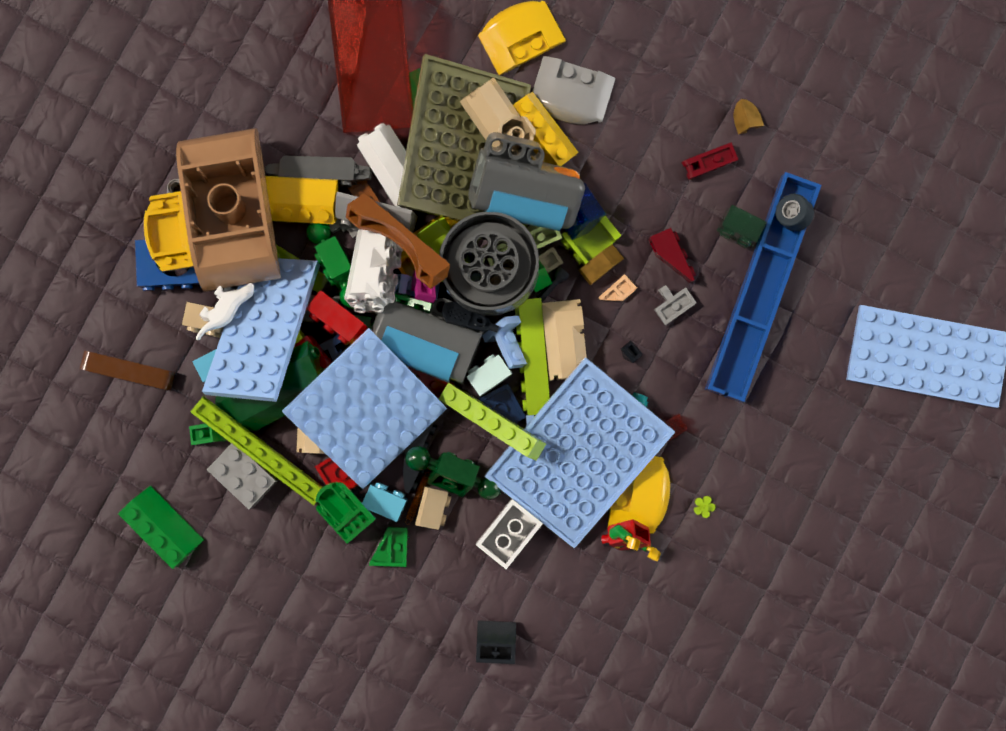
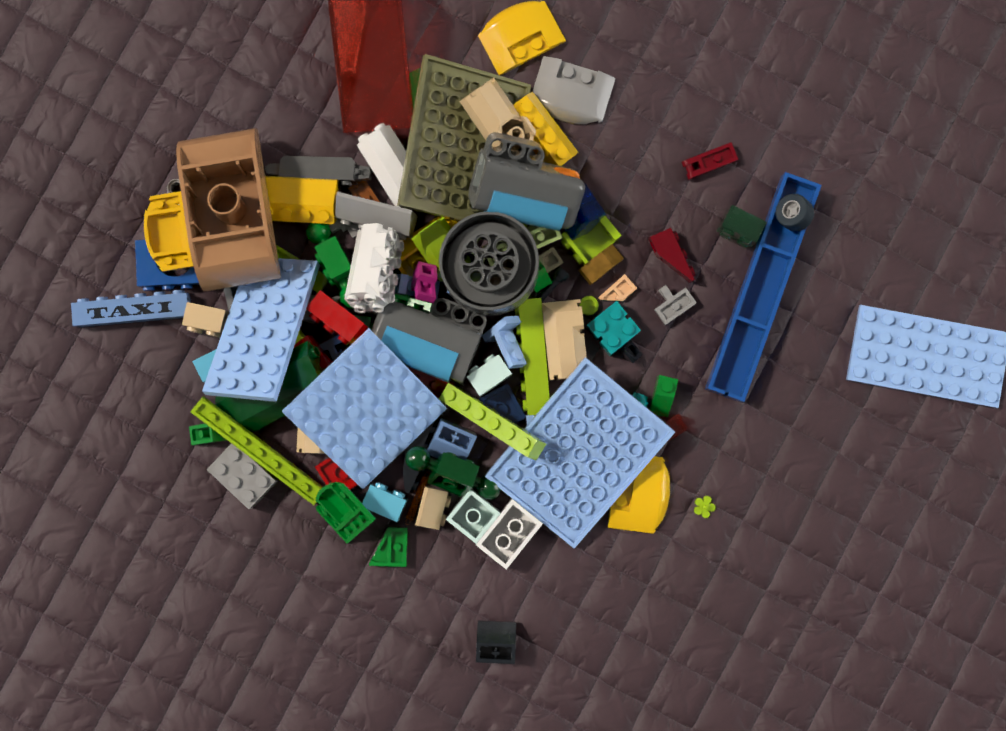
(127, 370): reddish brown beam -> none
(129, 310): none -> medium blue brick
(161, 527): green slope -> none
(224, 308): white animal -> none
(370, 216): dark orange arch -> none
(451, 438): none -> medium blue slope
(459, 316): black piece -> none
(473, 515): none -> light aqua brick
(589, 305): none -> lime tile
(613, 328): none -> teal piece
(629, 536): torso -> none
(663, 395): none -> green slope
(746, 116): pearl gold brick -> none

